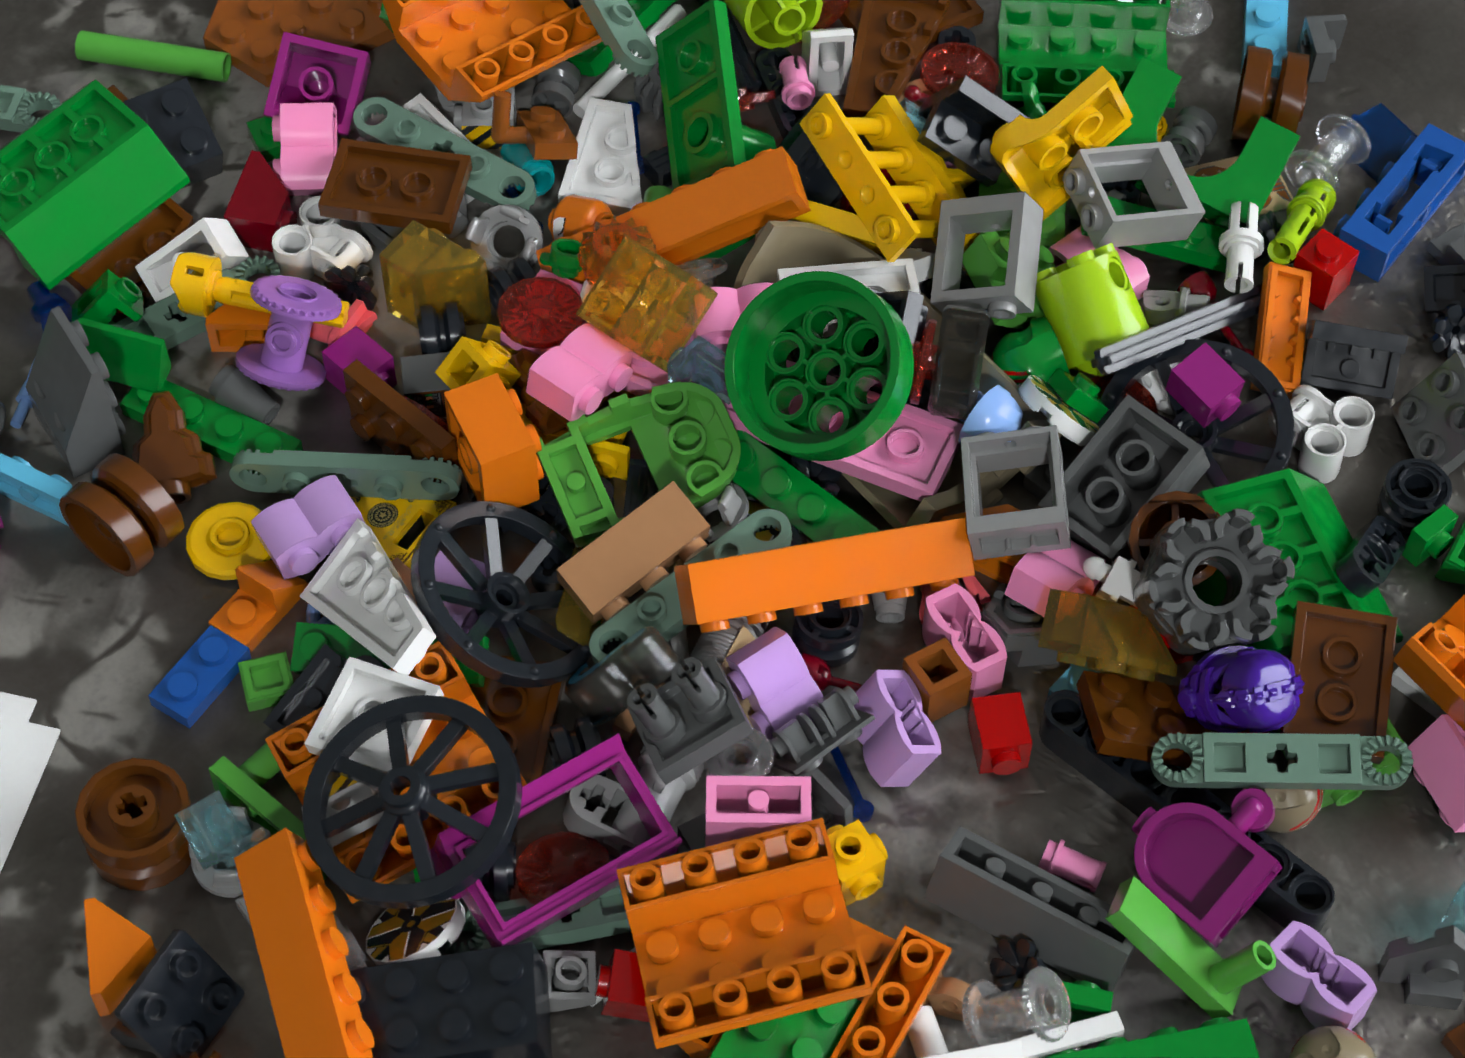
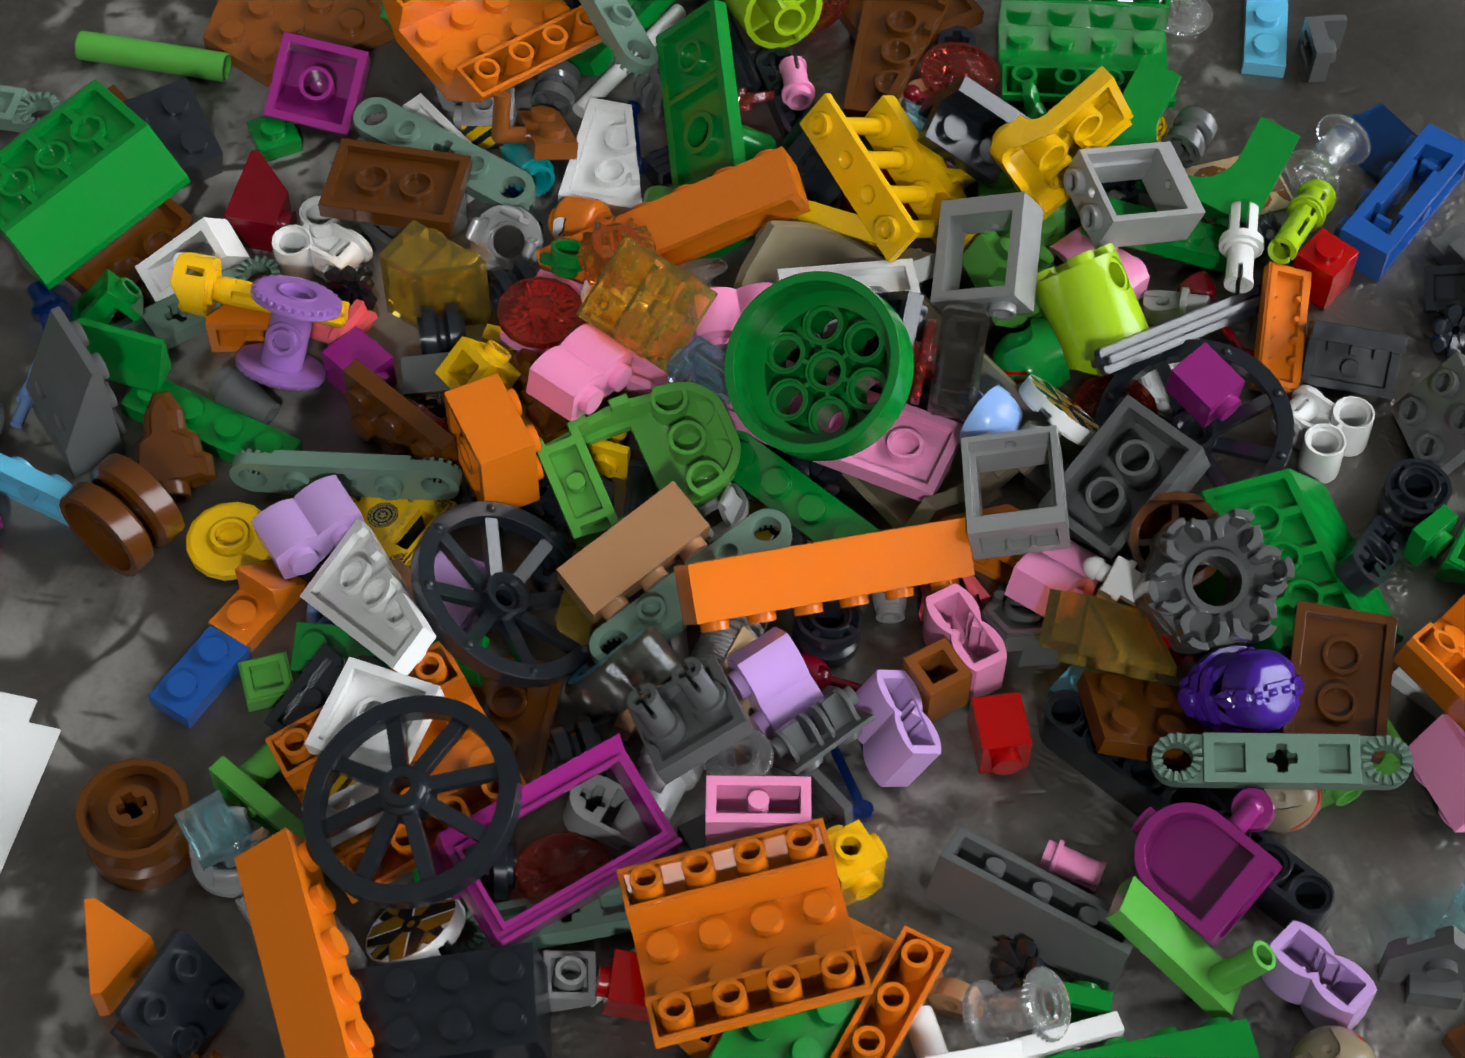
(307, 146): bright pink brick -> none
(828, 59): white slope -> none
(1079, 394): green plate -> none
(1276, 97): reddish brown wheel -> none

